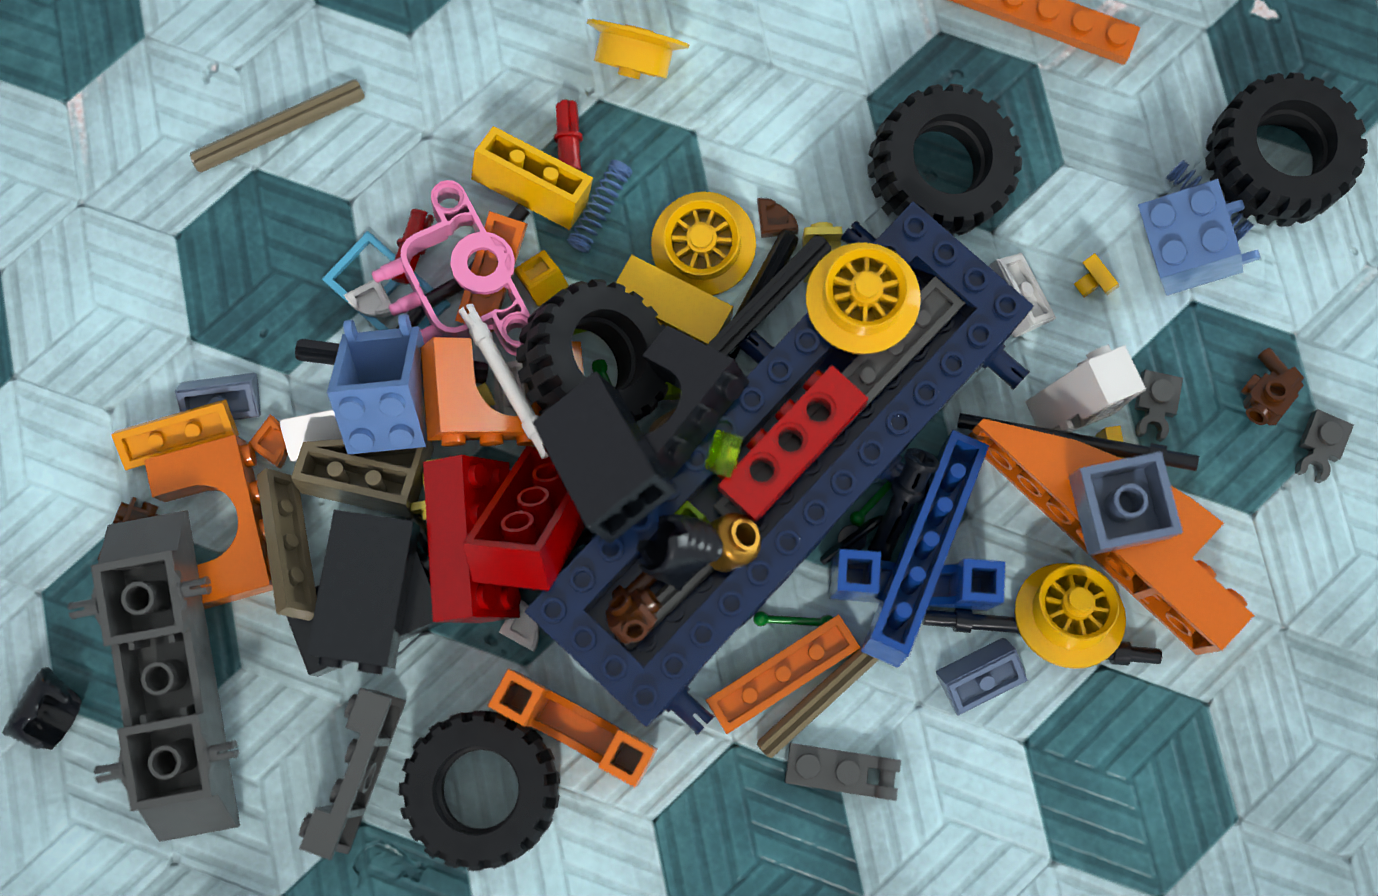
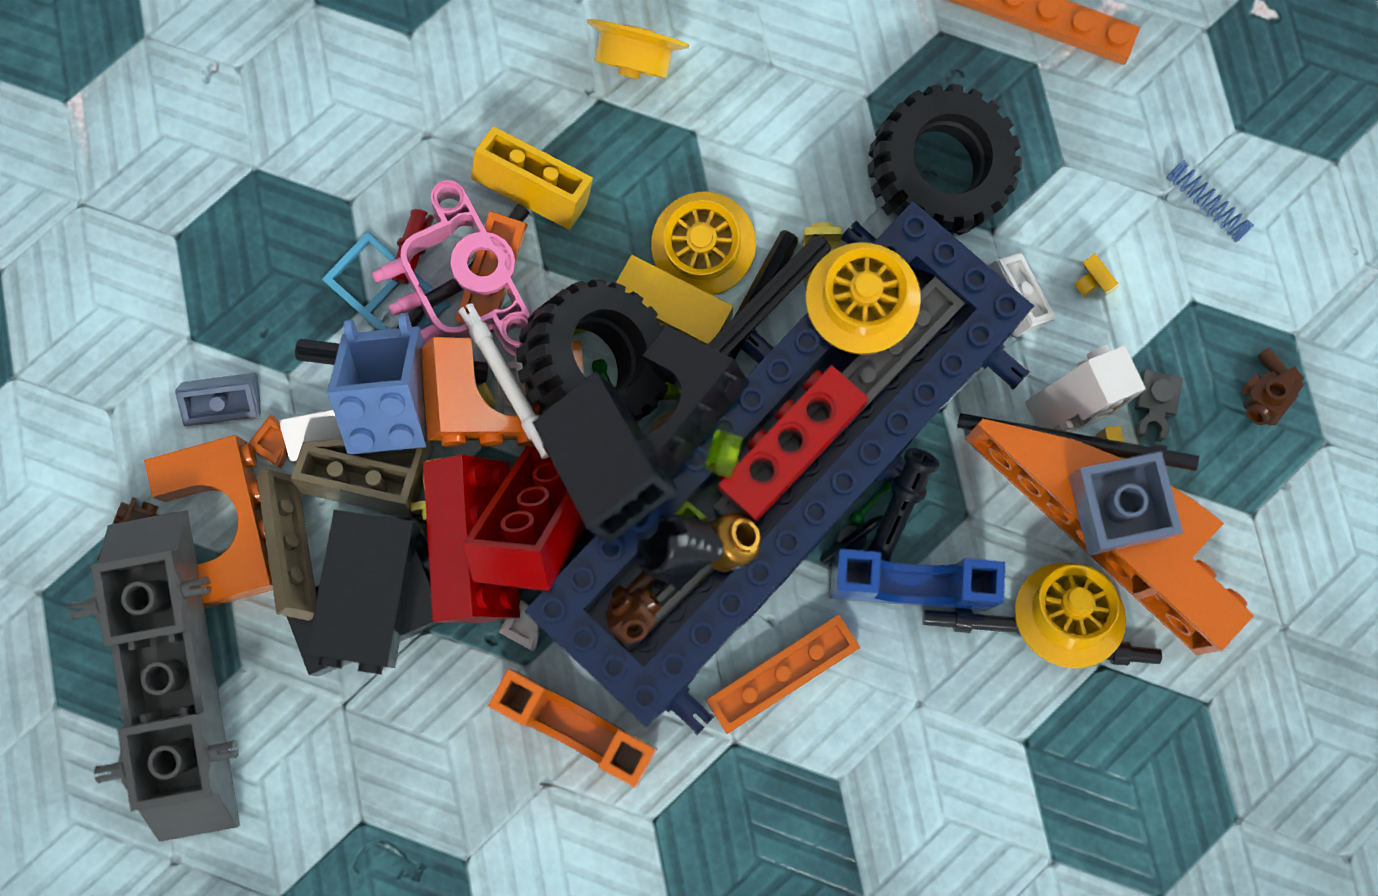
(43, 712): black hair -> none
(174, 433): light orange plate -> none
(277, 125): dark tan axle -> none
(336, 825): dark grey piece -> none
(370, 299): white tile -> none
(426, 802): black tyre -> none
(541, 277): yellow slope -> none
(568, 133): red axle -> none
(622, 172): medium blue piece -> none
(761, 619): green hinge -> none
(774, 218): reddish brown tile -> none
(815, 703): dark tan axle -> none
(841, 771): dark grey plate -> none
(924, 550): blue brick -> none
(981, 675): sand blue slope -> none
(1194, 237): medium blue container -> none
(1312, 113): black tyre -> none
(1324, 439): dark grey plate -> none

